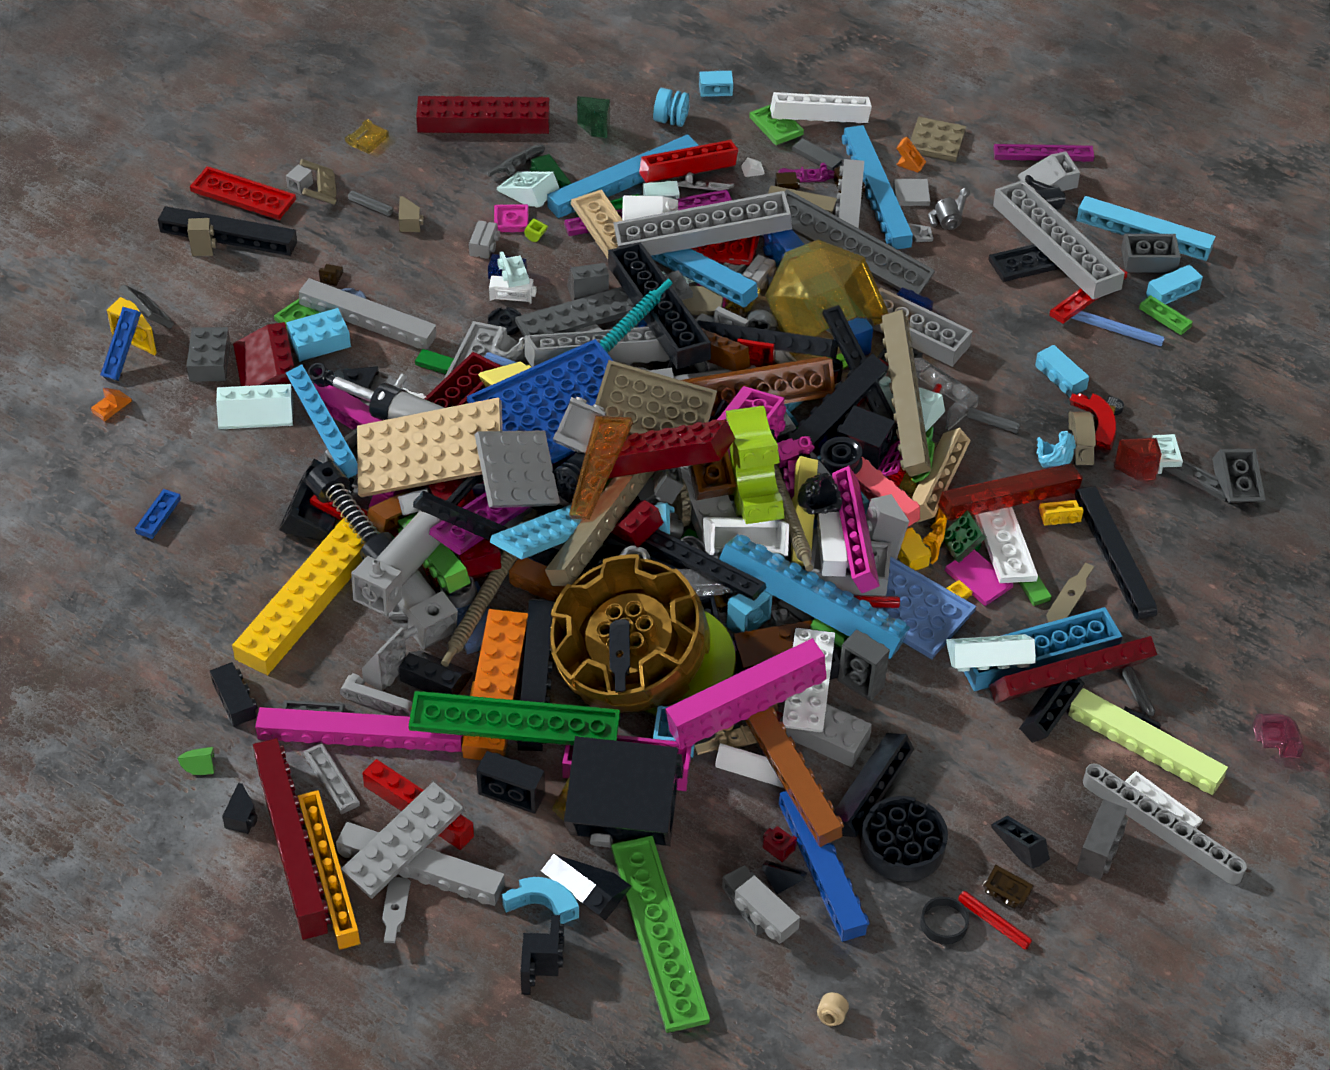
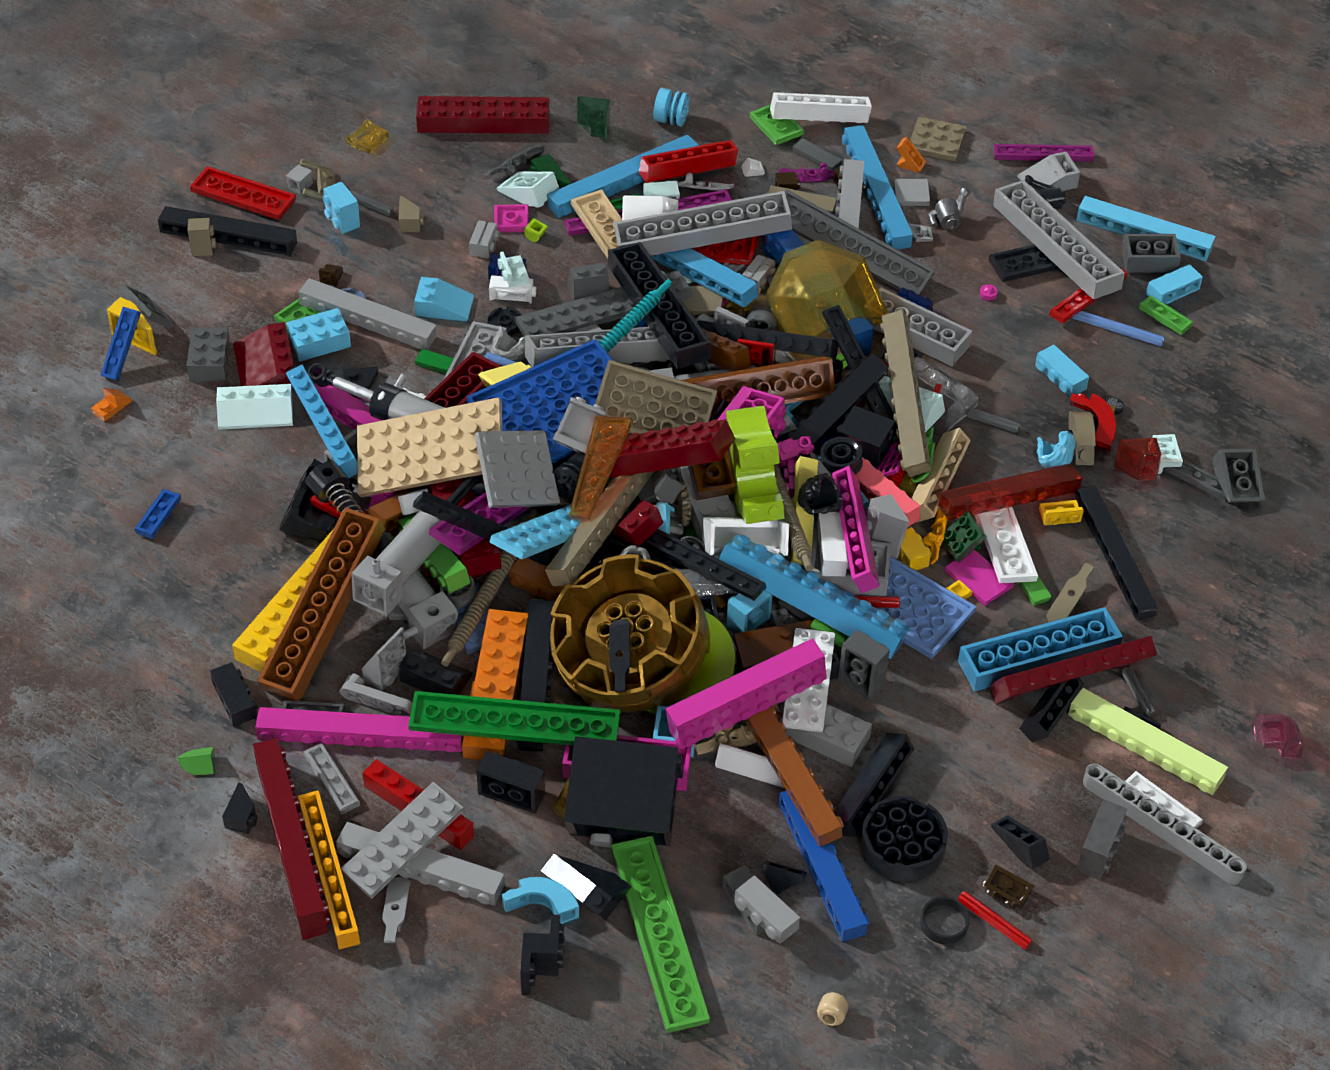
(320, 605): none -> dark orange brick
(341, 207): none -> medium azure brick
(442, 300): none -> medium azure slope
(716, 83): medium azure brick -> none
(779, 843): dark red brick -> none
(988, 292): none -> dark pink tile
(991, 651): light aqua slope -> none

